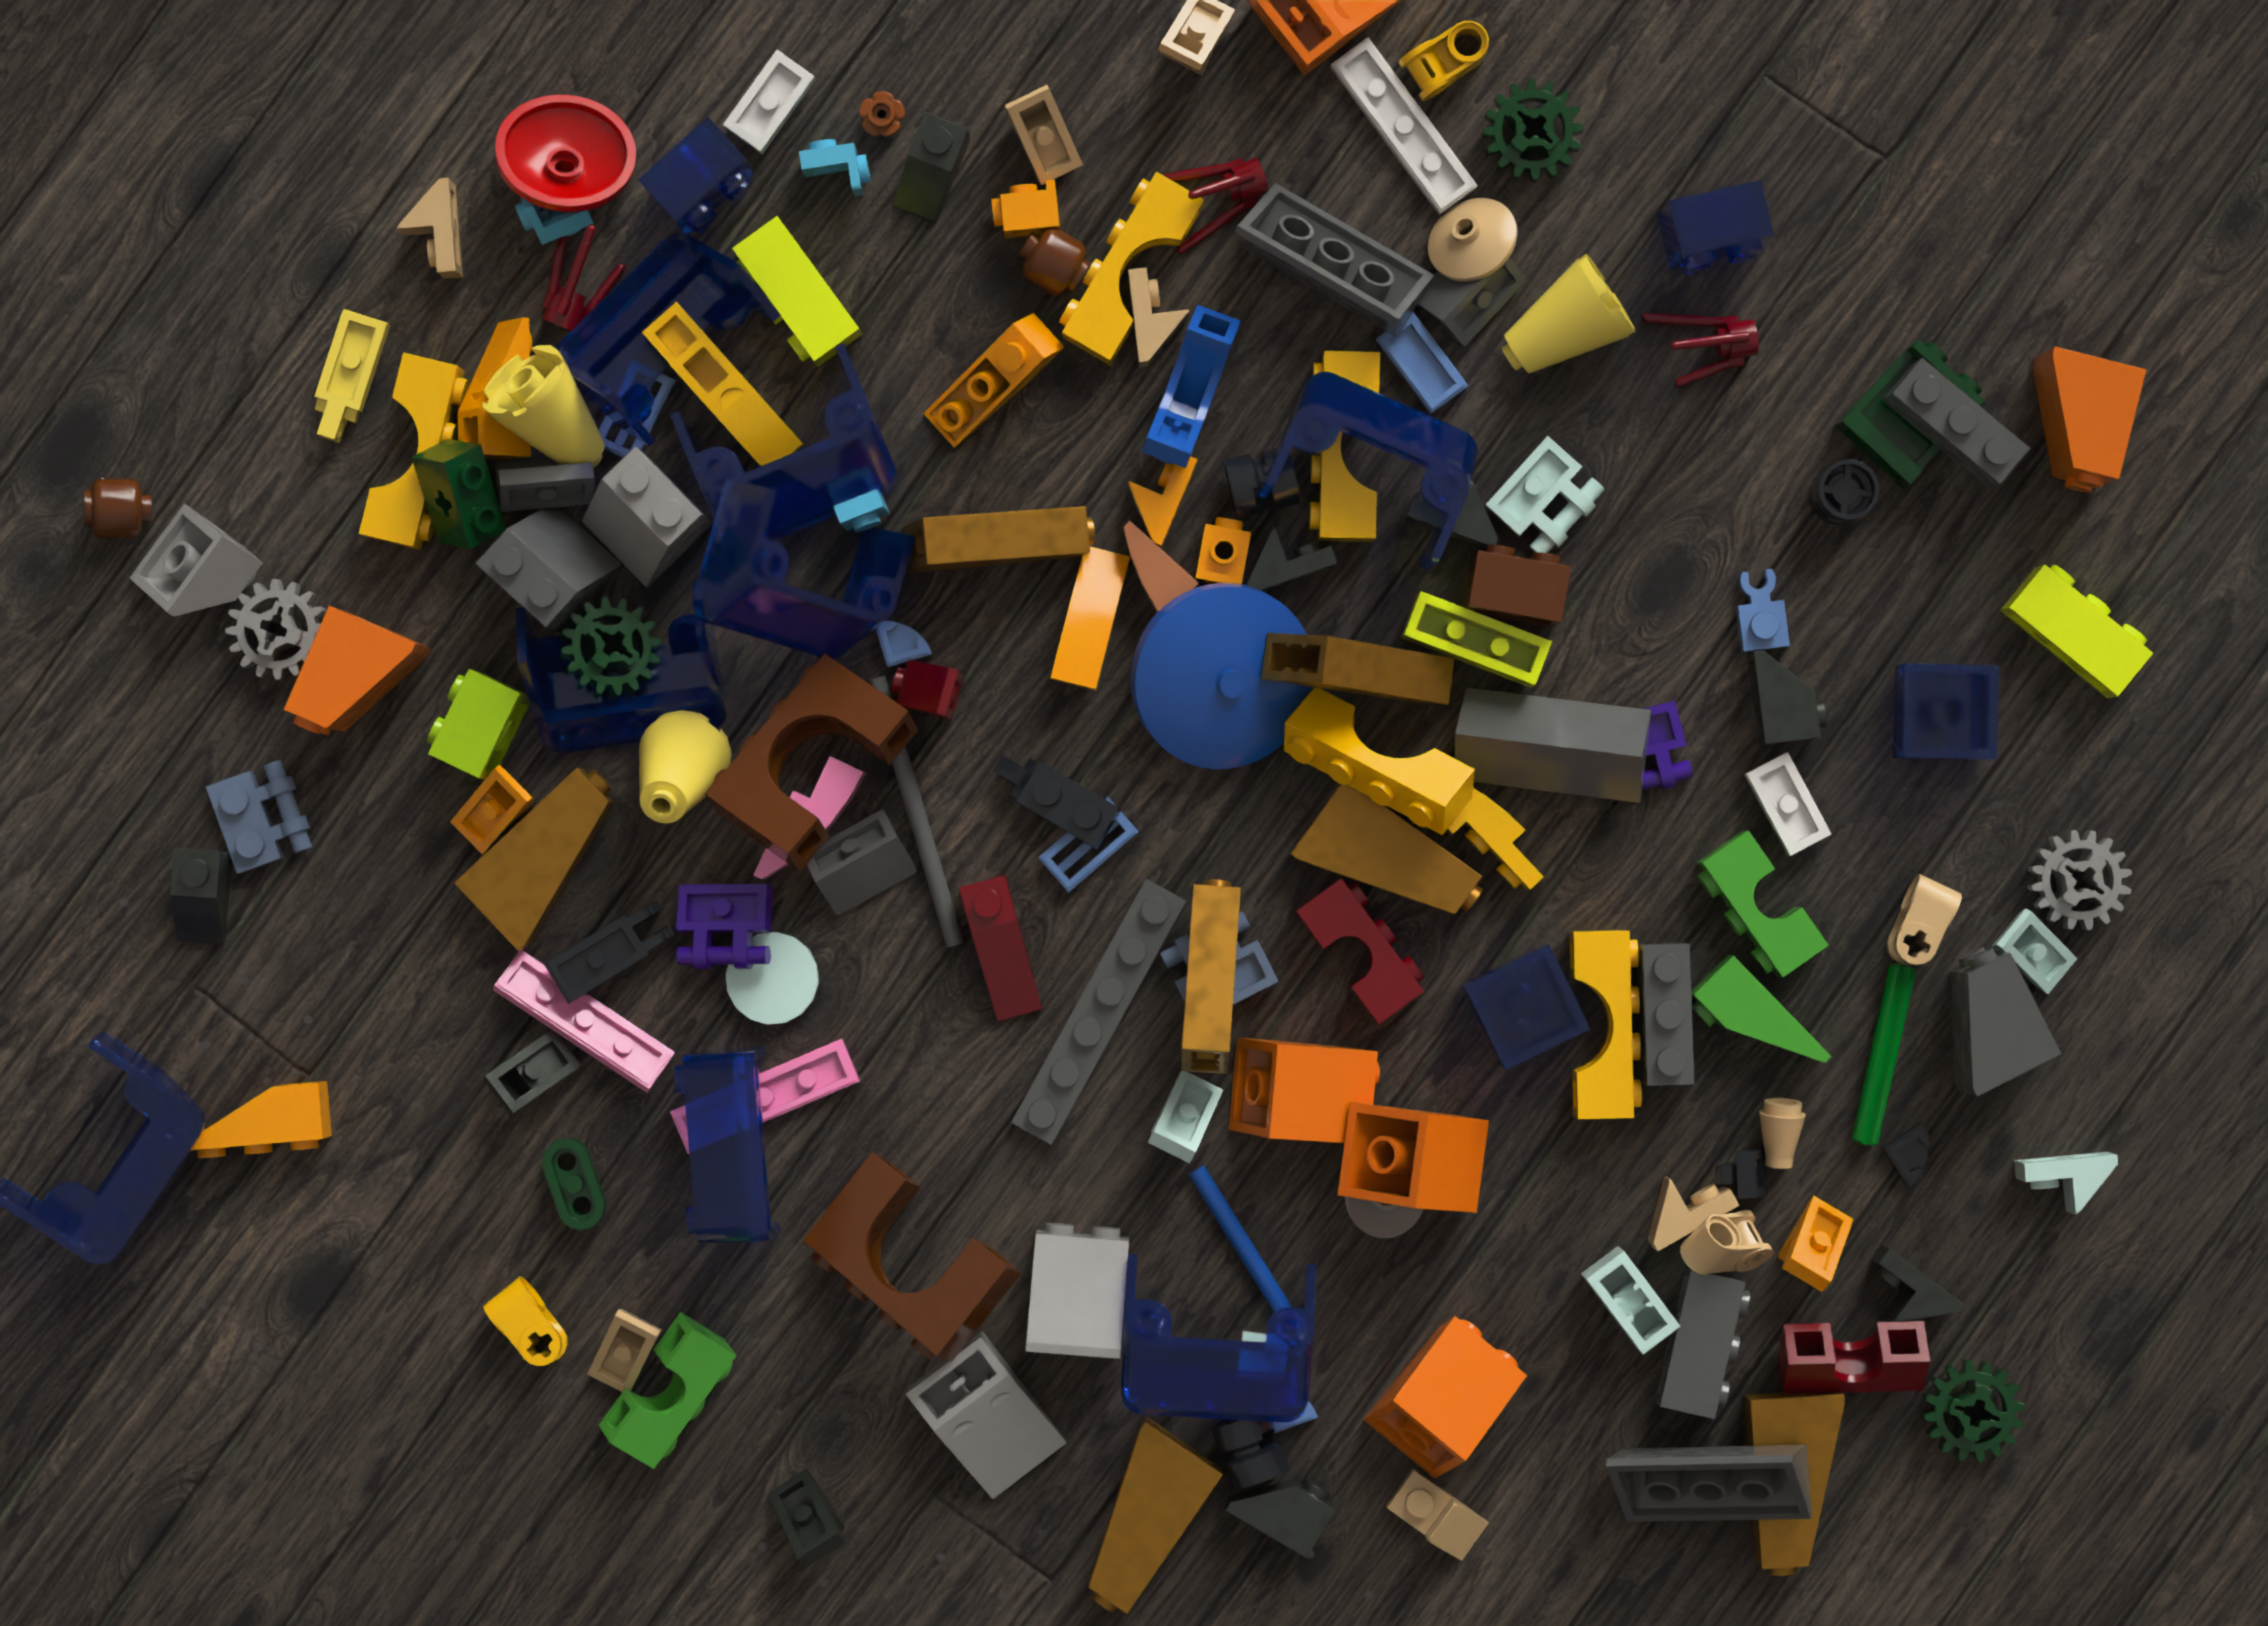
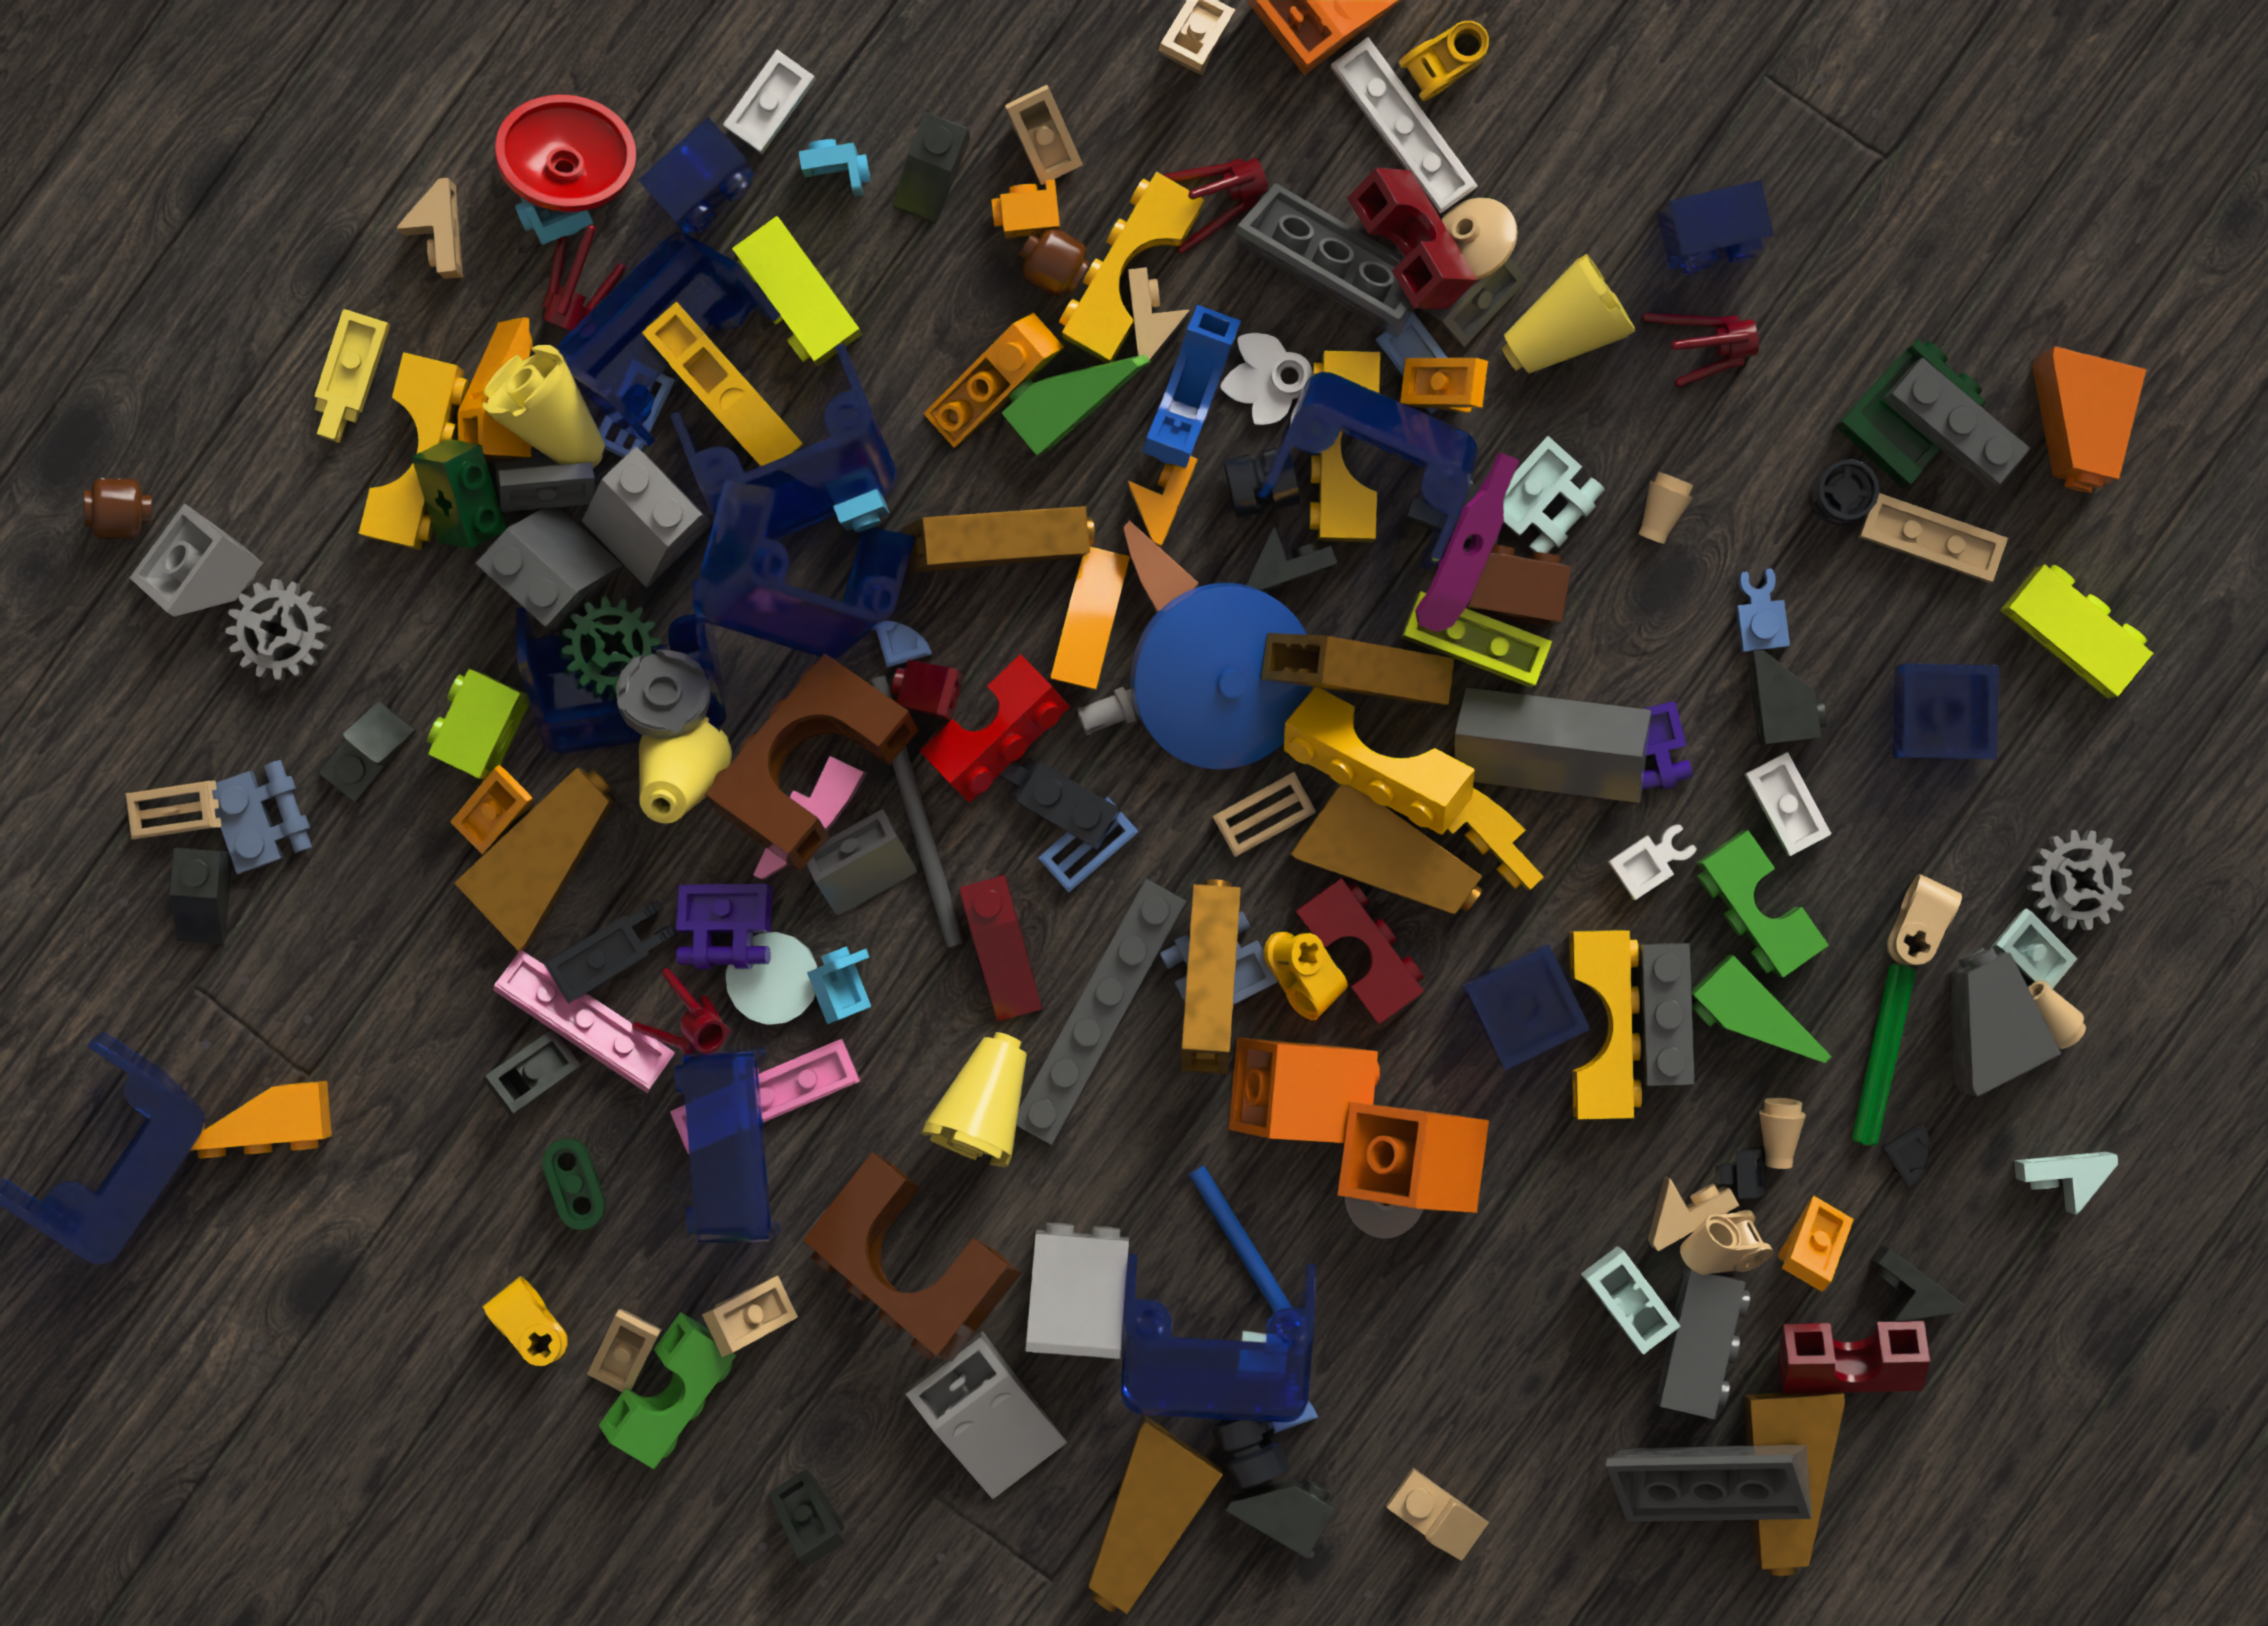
(206, 805): none -> tan tile
(349, 671): orange slope -> none
(367, 751): none -> pearl dark grey slope
(663, 694): none -> dark grey tile
(700, 1025): none -> dark red plant
(749, 1315): none -> tan slope
(839, 984): none -> medium azure bracket
(894, 114): dark orange plate -> none
(982, 1103): none -> light yellow cone
(1025, 711): none -> red arch
(1057, 405): none -> bright green slope
(1108, 711): none -> light grey pin
(1185, 1116): light aqua slope -> none
(1216, 570): light orange brick -> none
(1229, 833): none -> tan tile
(1260, 380): none -> white plate
(1304, 972): none -> yellow piece
(1397, 208): none -> dark red arch
(1444, 383): none -> light orange slope
(1446, 1397): orange slope -> none
(1462, 567): none -> magenta piece
(1517, 119): dark green gear -> none
(1645, 865): none -> white plate
(1664, 506): none -> tan cone
(1934, 538): none -> tan plate
(1969, 1428): dark green gear -> none
(2060, 1016): none -> tan cone

